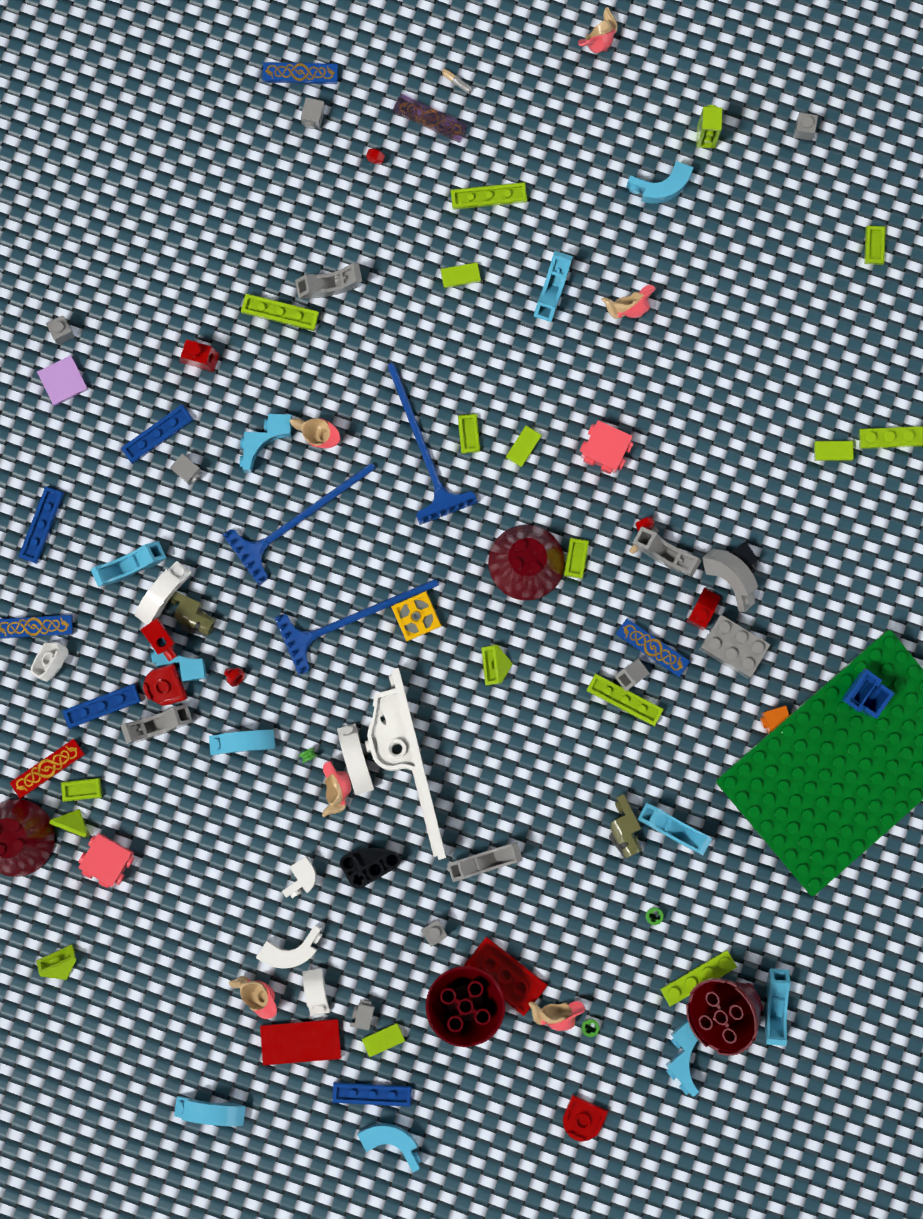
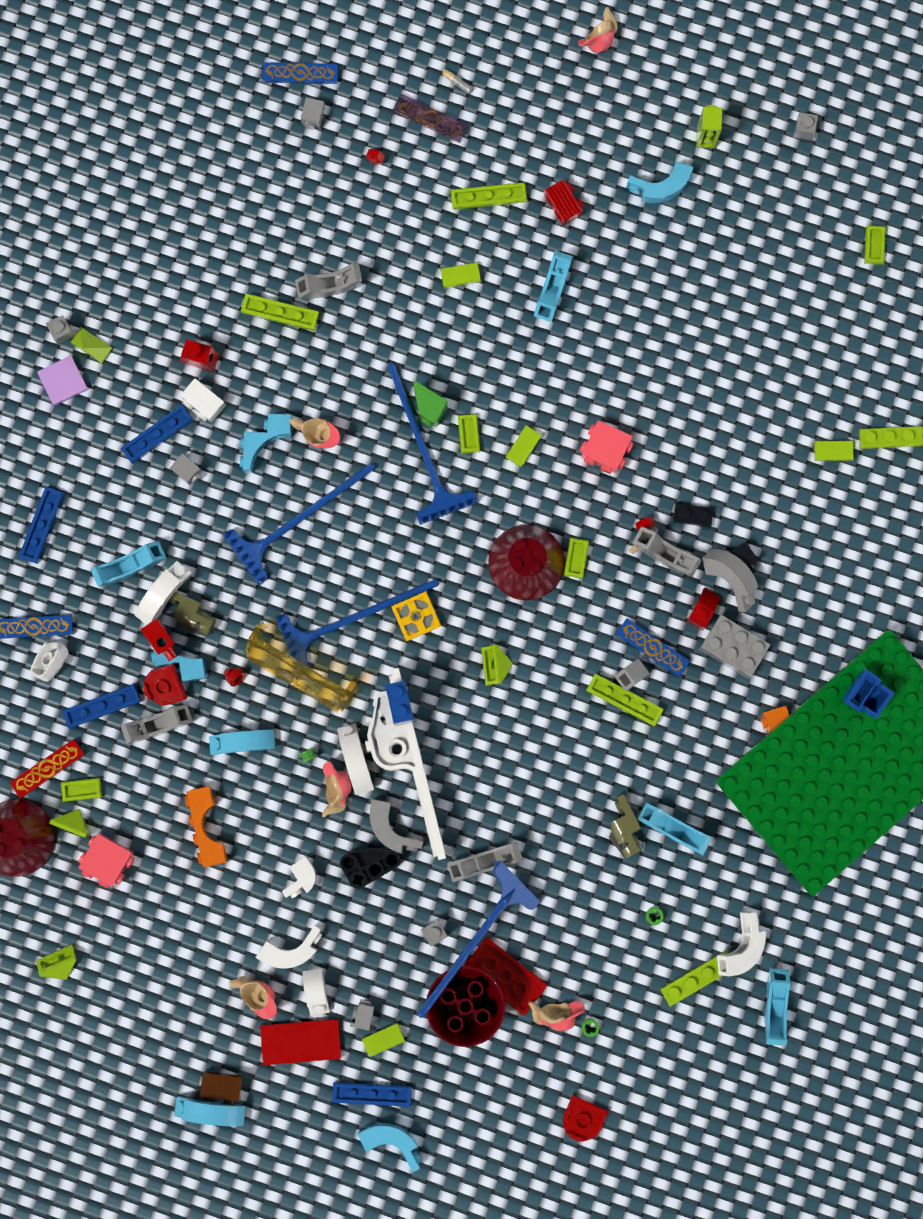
(91, 345): none -> lime slope
(200, 802): none -> orange arch
(203, 401): none -> white brick
(221, 1087): none -> reddish brown brick
(293, 671): none -> clear yellow piece
(381, 827): none -> light grey arch
(399, 703): none -> blue brick
(429, 404): none -> bright green slope
(512, 892): none -> blue piece
(563, 202): none -> red brick
(630, 306): hair -> none
(679, 1064): medium azure arch -> none
(693, 515): none -> black plate
(724, 1015): dark red cone -> none
(748, 951): none -> white arch

